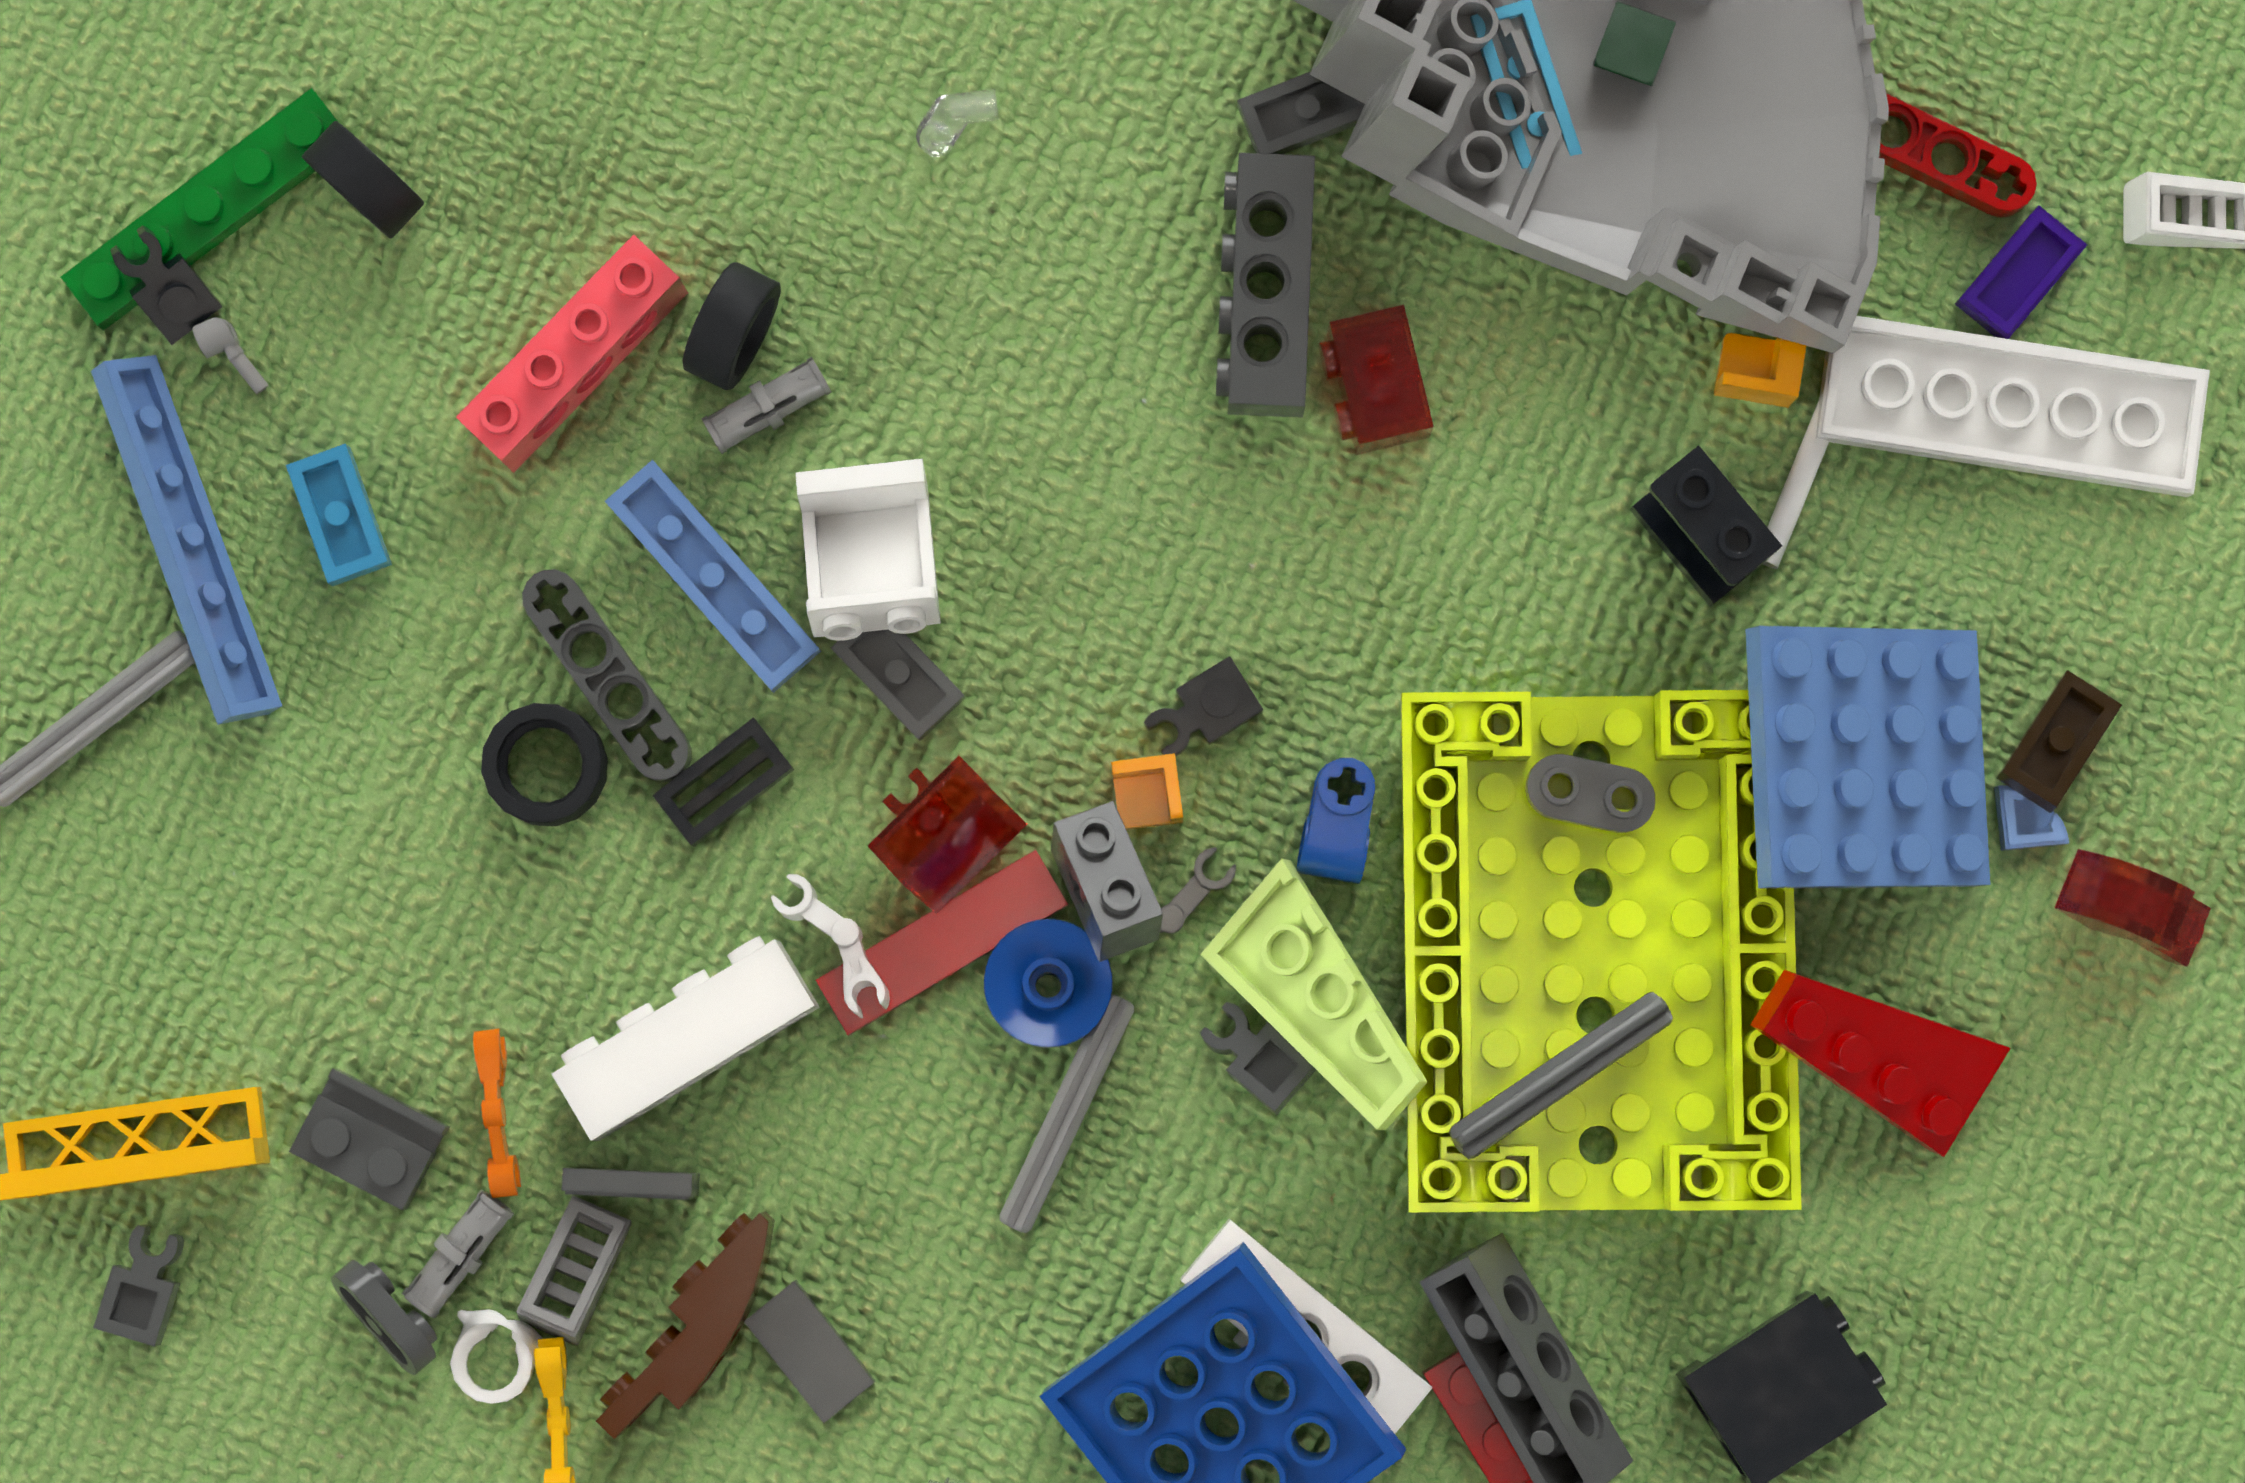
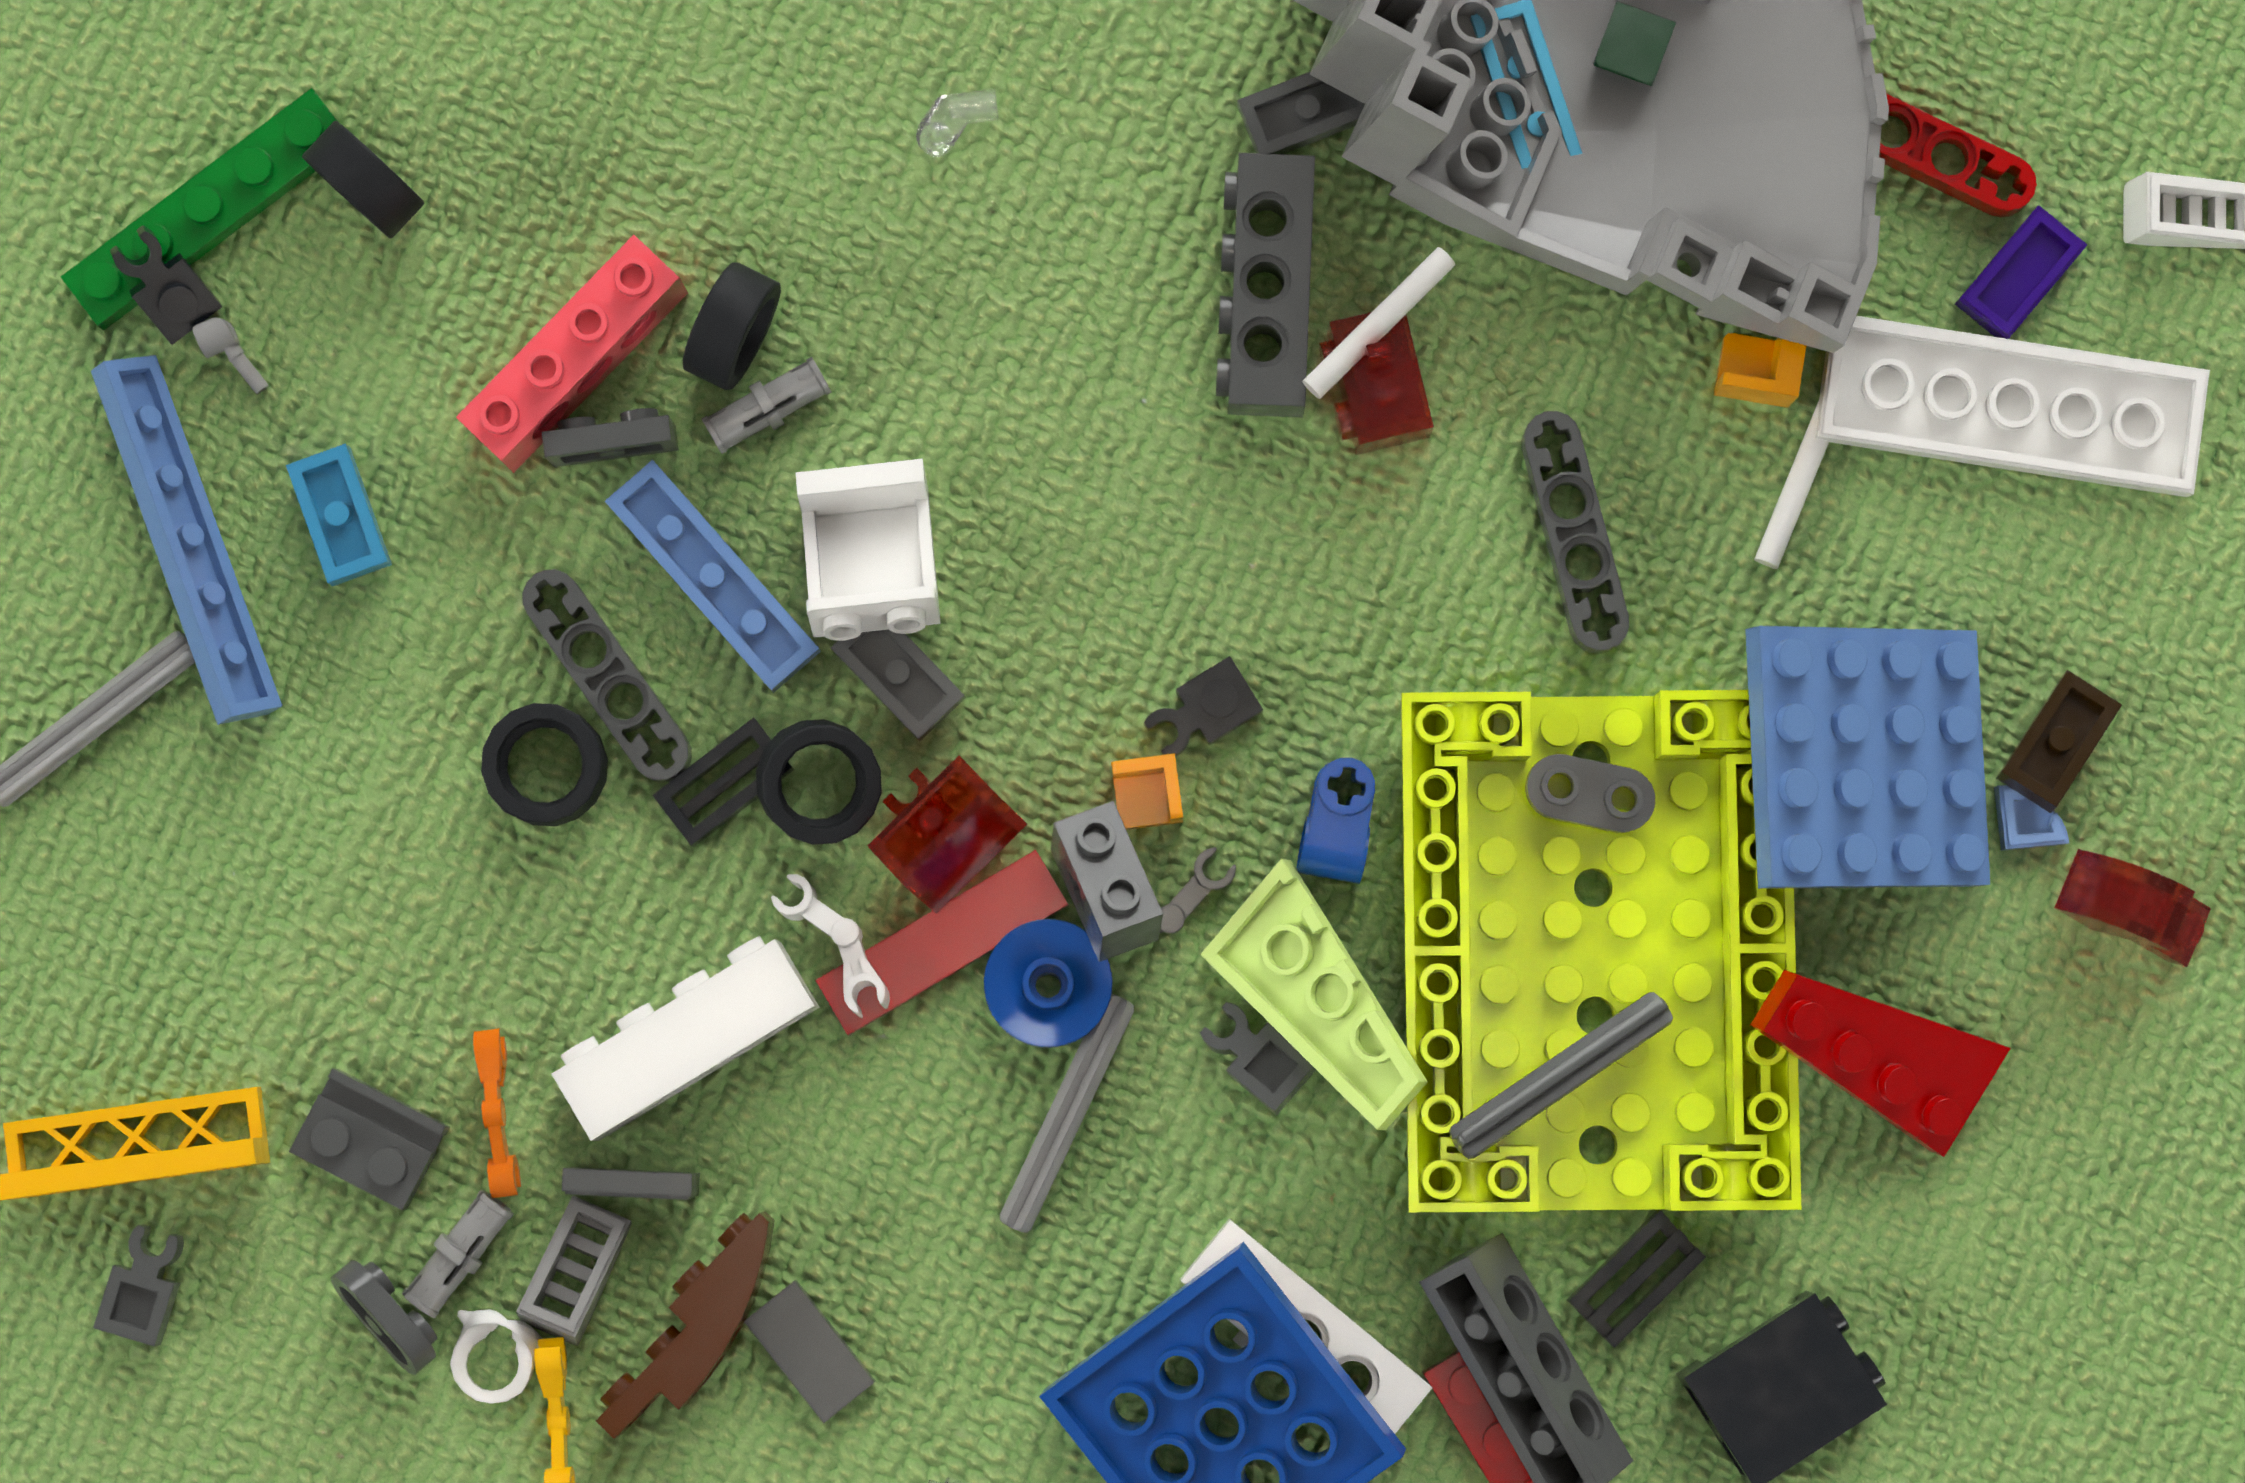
(583, 441): none -> dark grey plate
(852, 816): none -> black tyre
(1379, 322): none -> white bar
(1581, 531): none -> dark grey beam
(1674, 1241): none -> black tile
(1705, 526): black panel -> none

